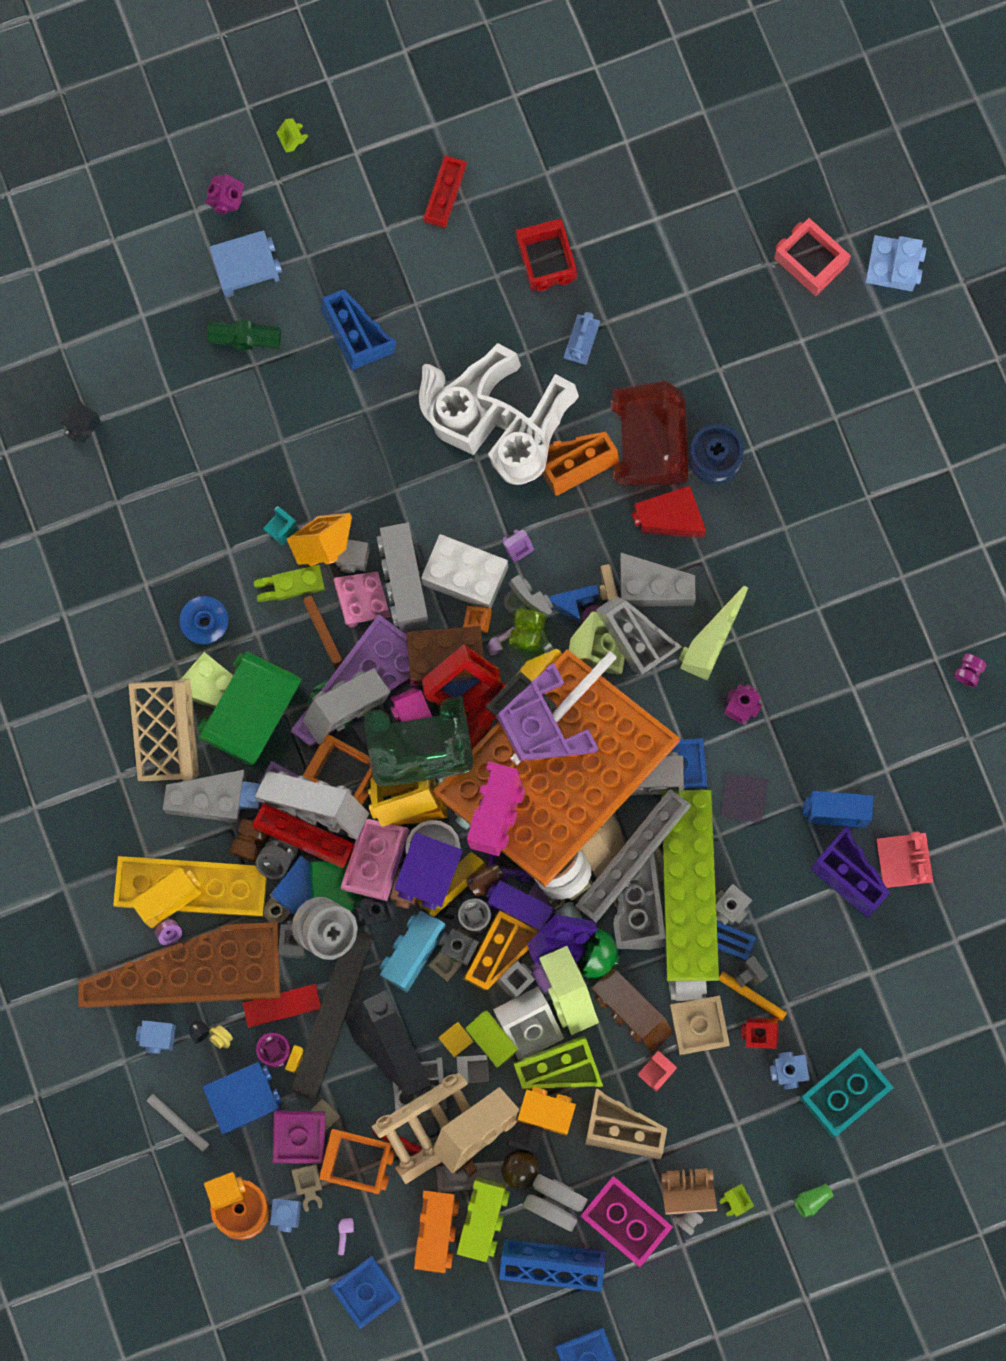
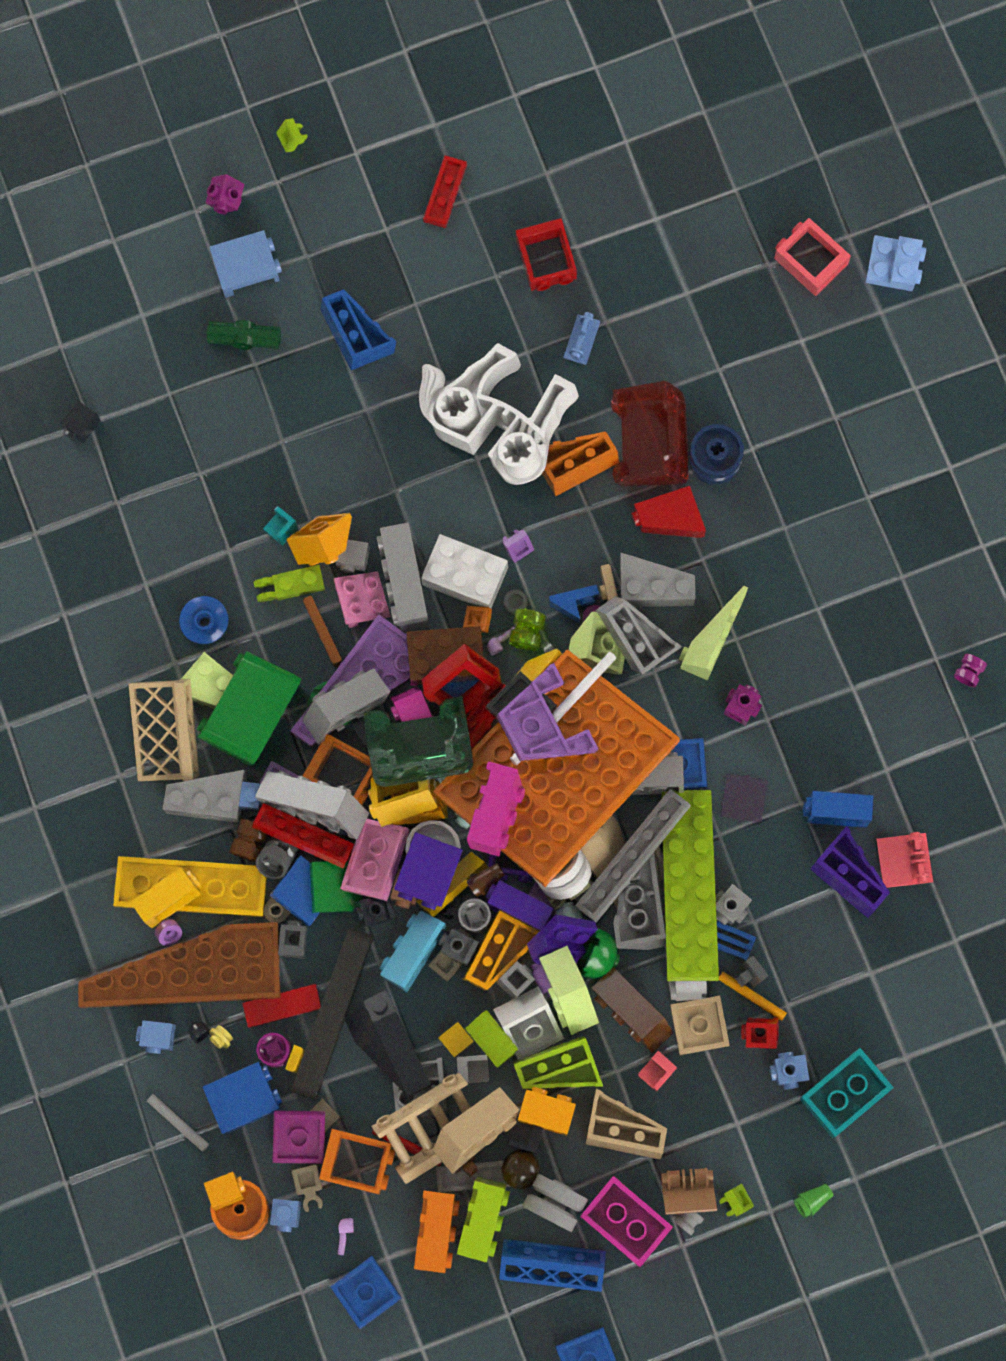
(324, 928): light grey wheel -> none
(535, 602): light grey slope -> none

